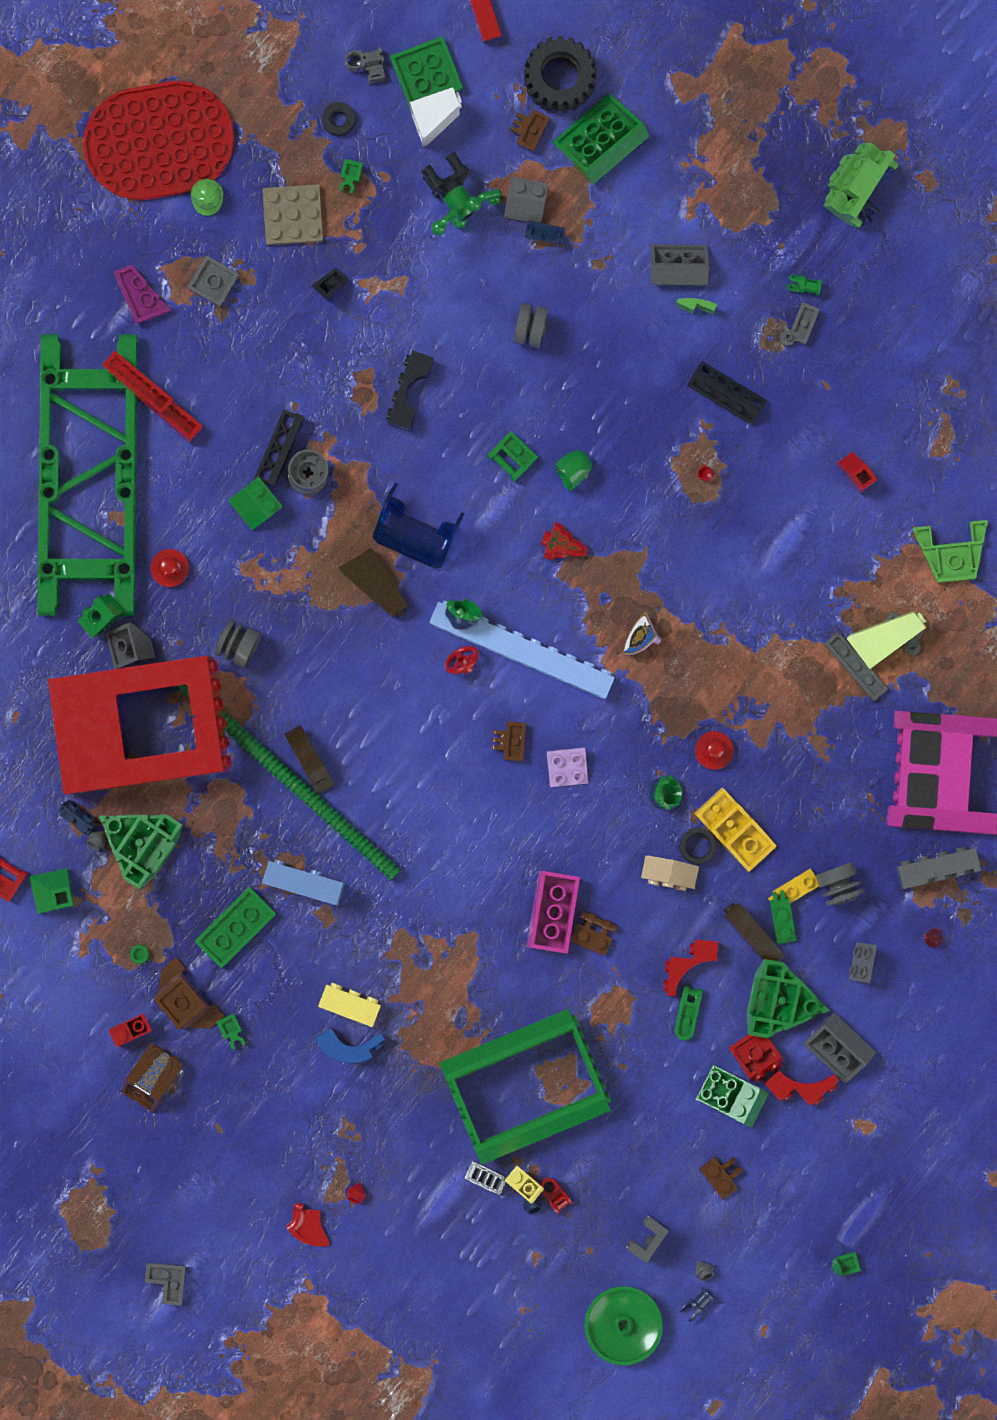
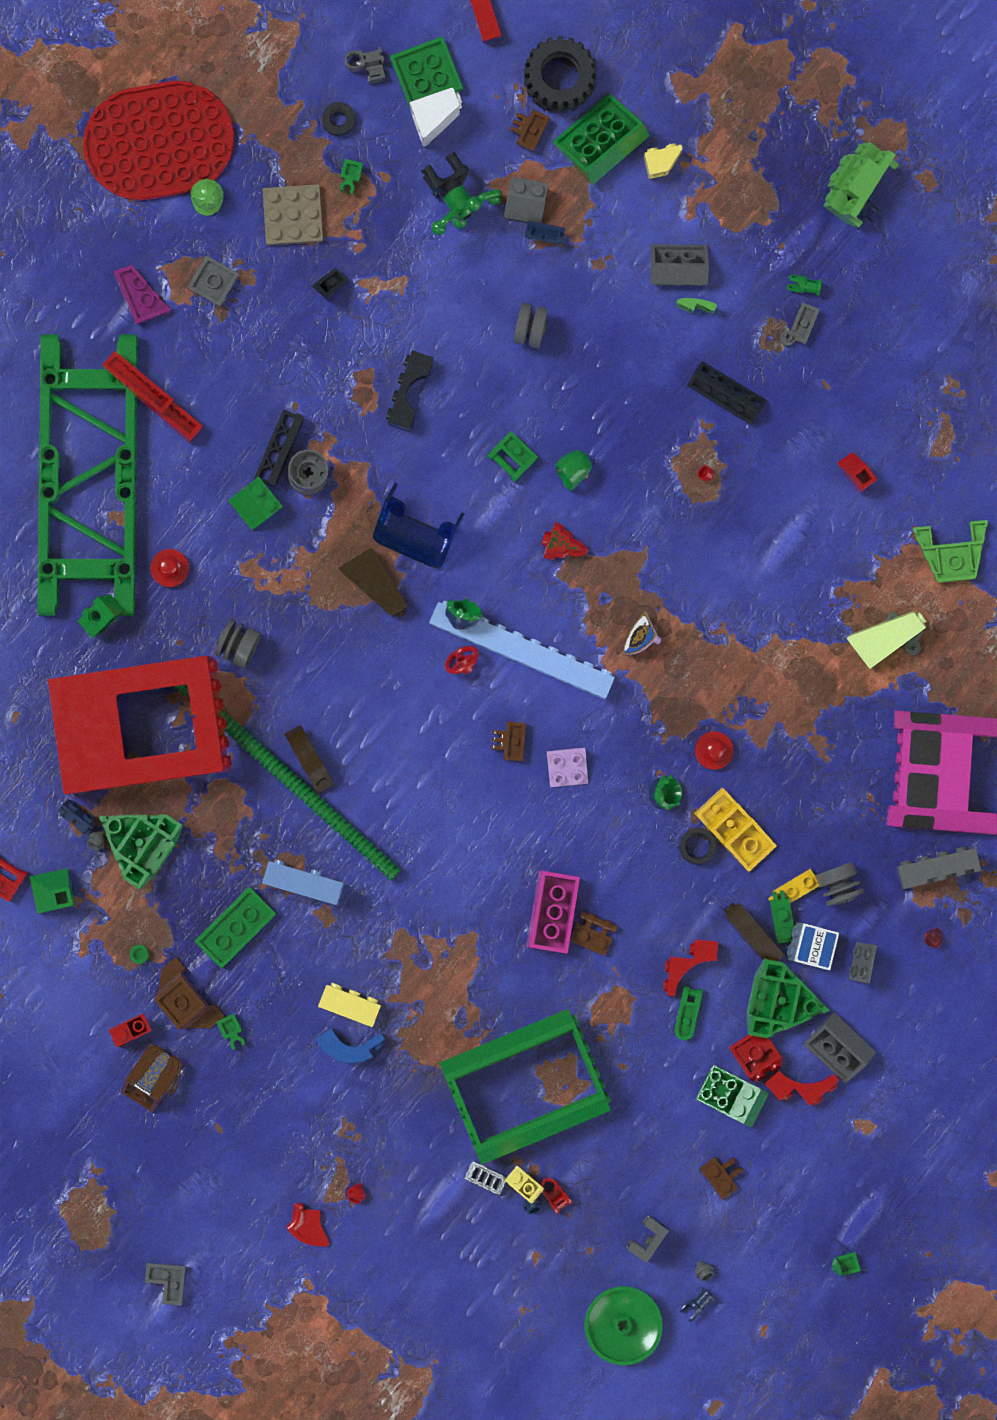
(129, 646): dark grey slope -> none
(661, 161): none -> light yellow slope
(669, 873): tan brick -> none
(812, 946): none -> piece
(855, 666): dark grey tile -> none

